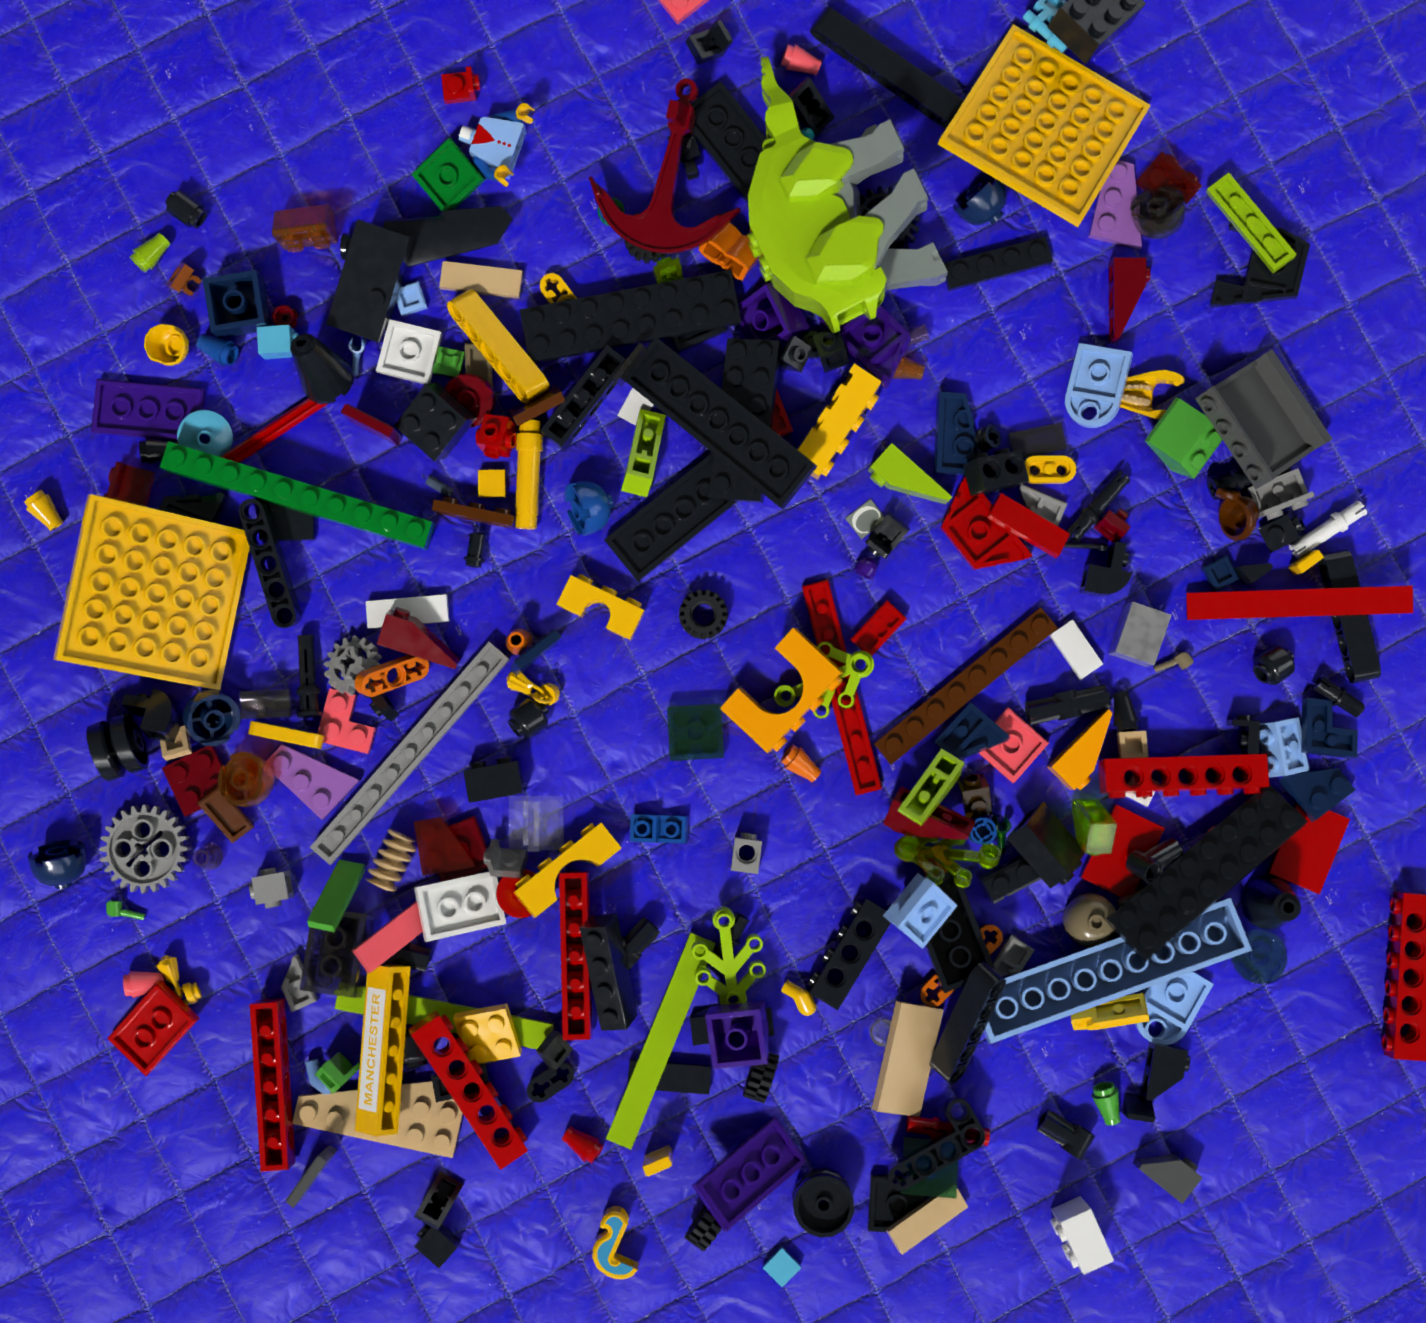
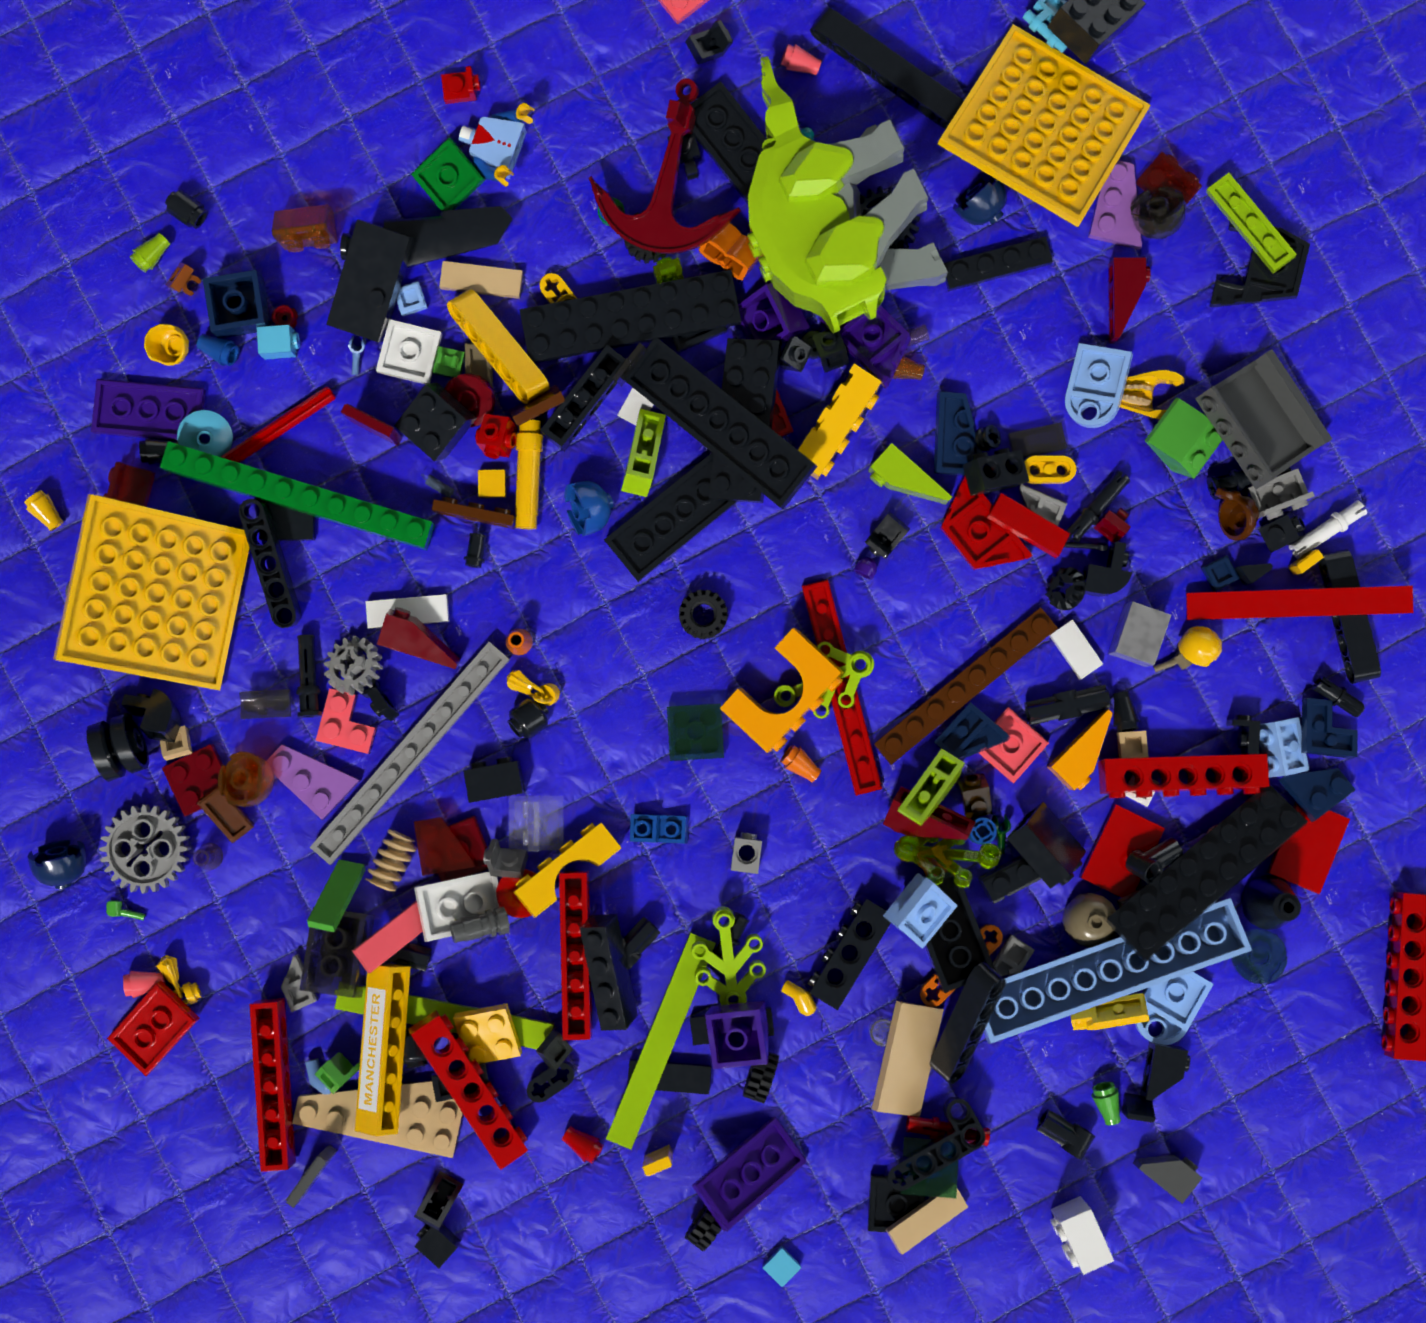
(195, 506): black wing -> none
(211, 717): dark blue cylinder -> none
(271, 887): light grey brick -> none
(286, 734): yellow beam -> none
(320, 369): black cone -> none
(381, 671): orange beam -> none
(481, 925): none -> dark grey axle
(535, 652): dark blue tile -> none
(581, 594): yellow arch -> none
(606, 1260): yellow animal -> none
(810, 106): black slope -> none
(828, 1218): black wheel -> none
(865, 519): light grey sticker -> none
(878, 628): red plate -> none
(1074, 593): none -> black gear
(1093, 826): clear neon green slope -> none
(1200, 645): none -> yellow hair
(1273, 665): black head -> none

